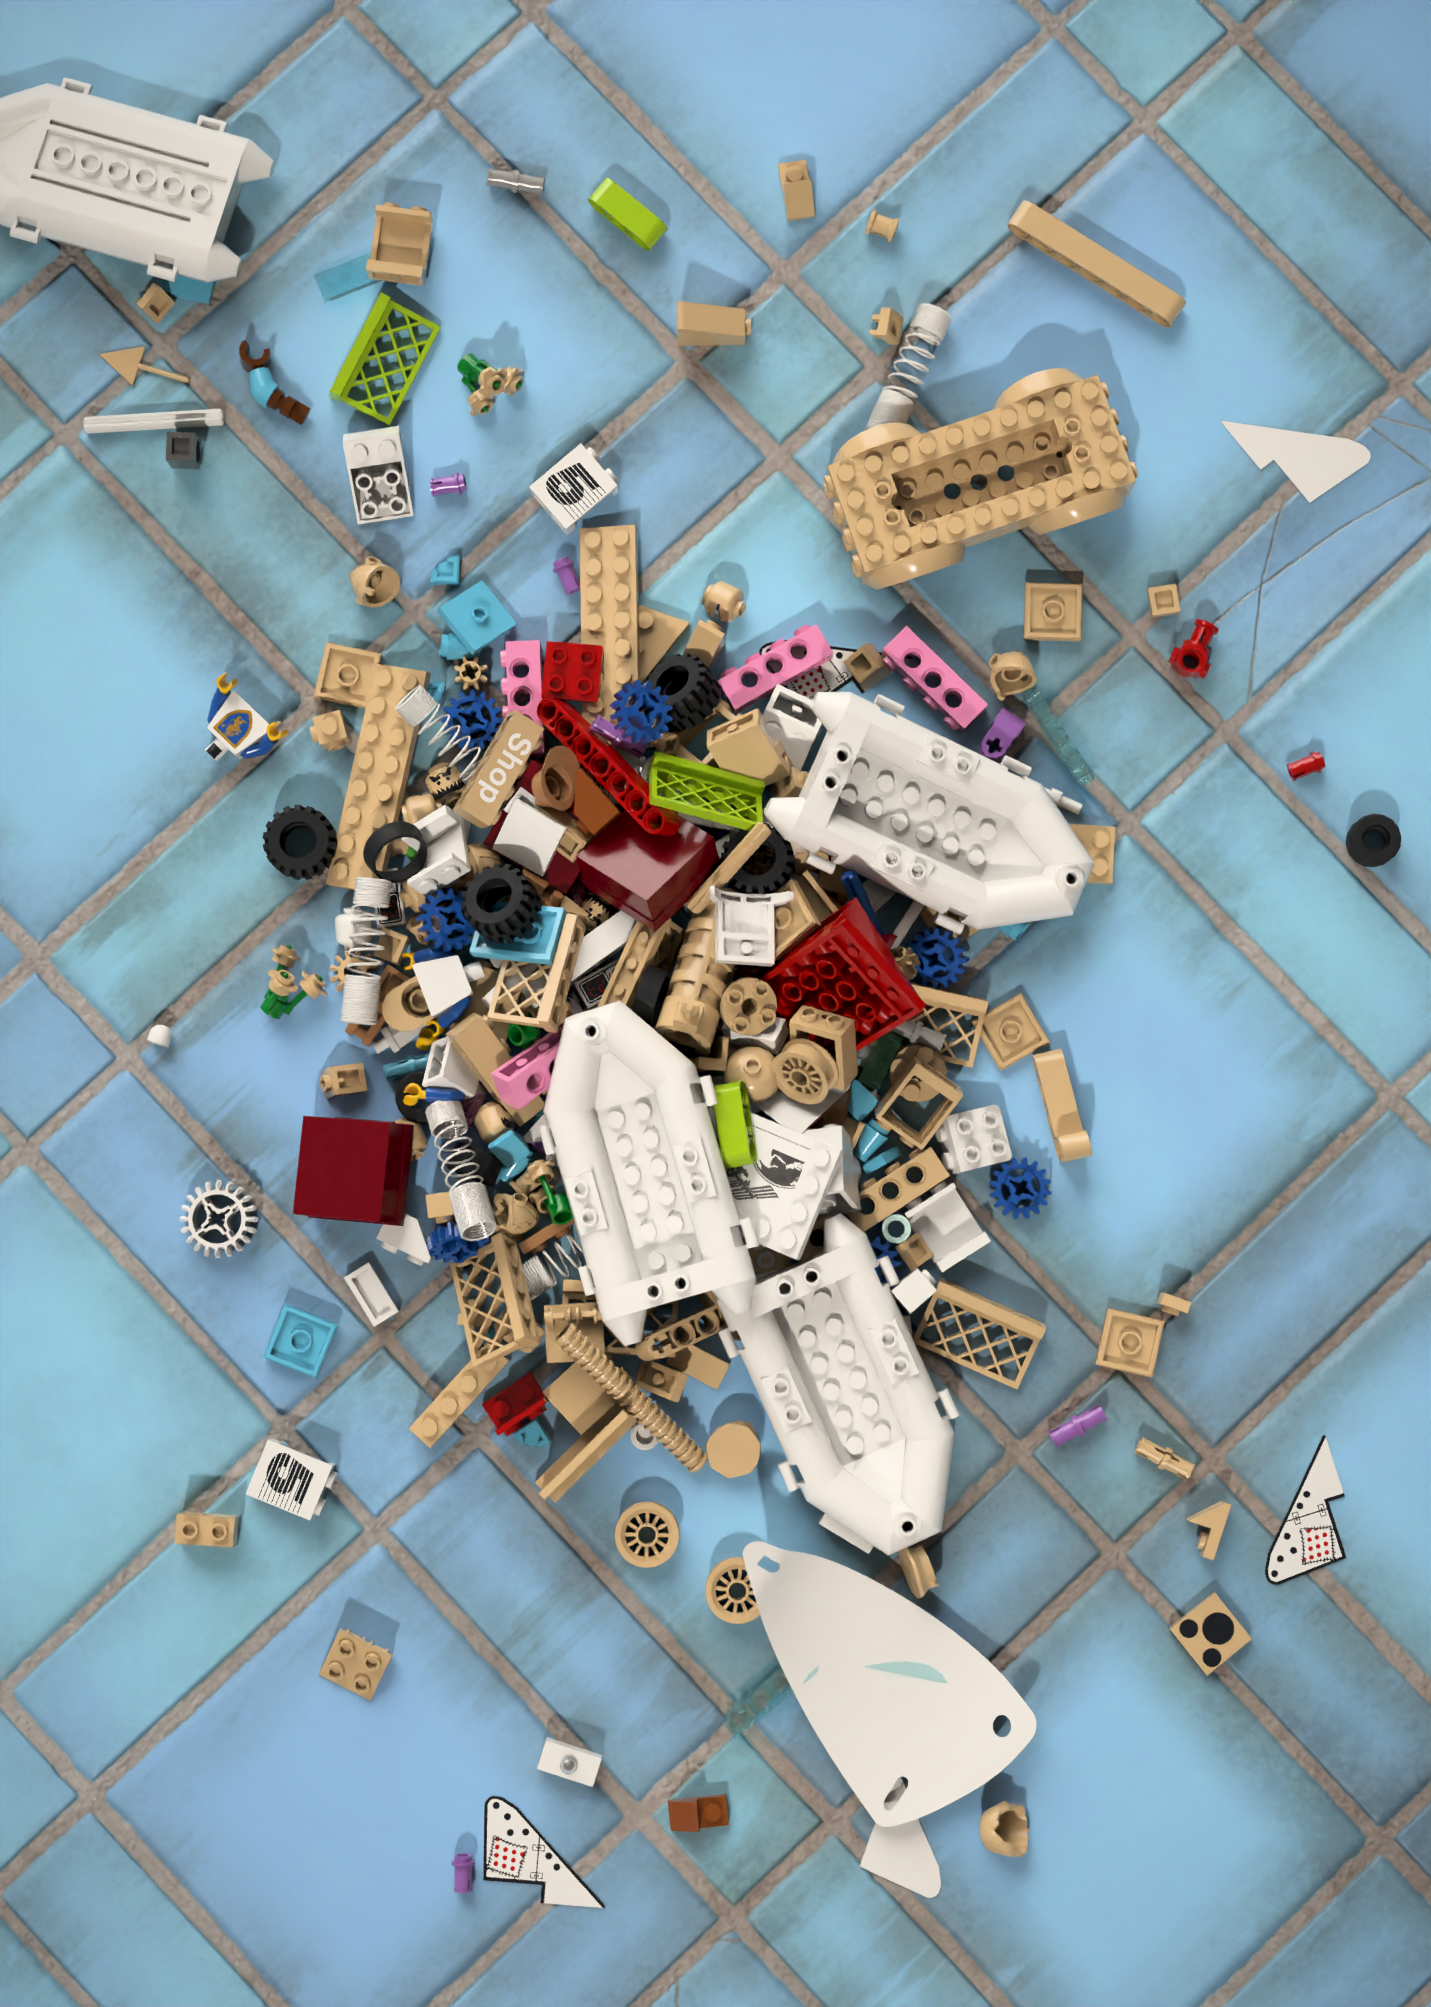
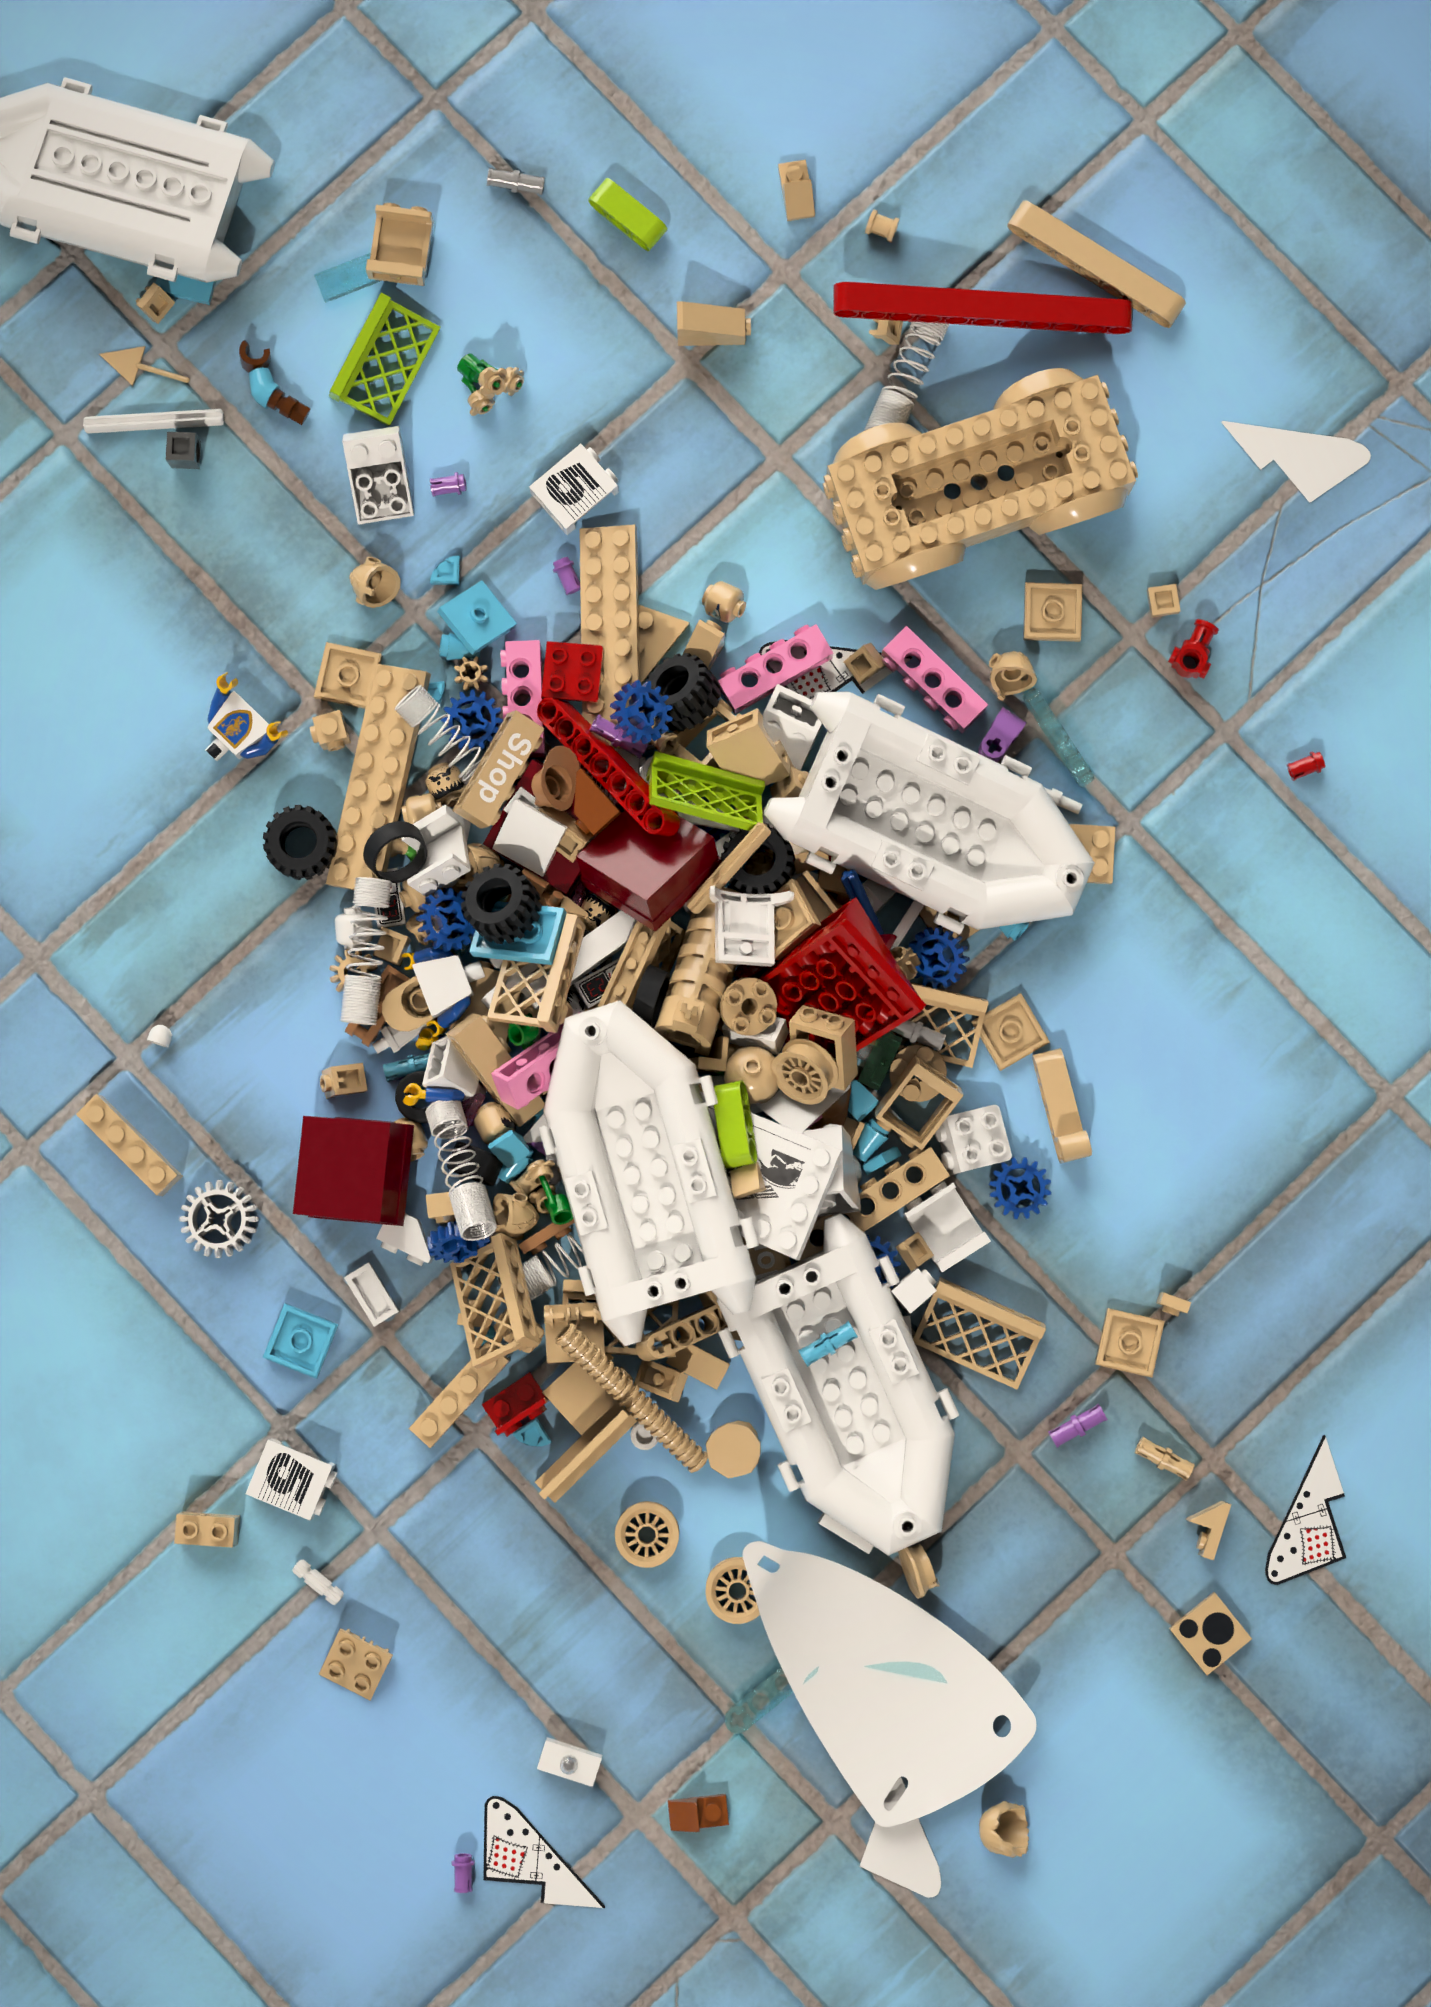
(129, 1145): none -> tan brick
(283, 983): tan plant -> none
(318, 1582): none -> white axle
(746, 1181): none -> tan slope
(828, 1343): none -> medium azure pin
(906, 1225): light aqua piece -> none
(982, 308): none -> red beam
(1391, 837): black tyre -> none

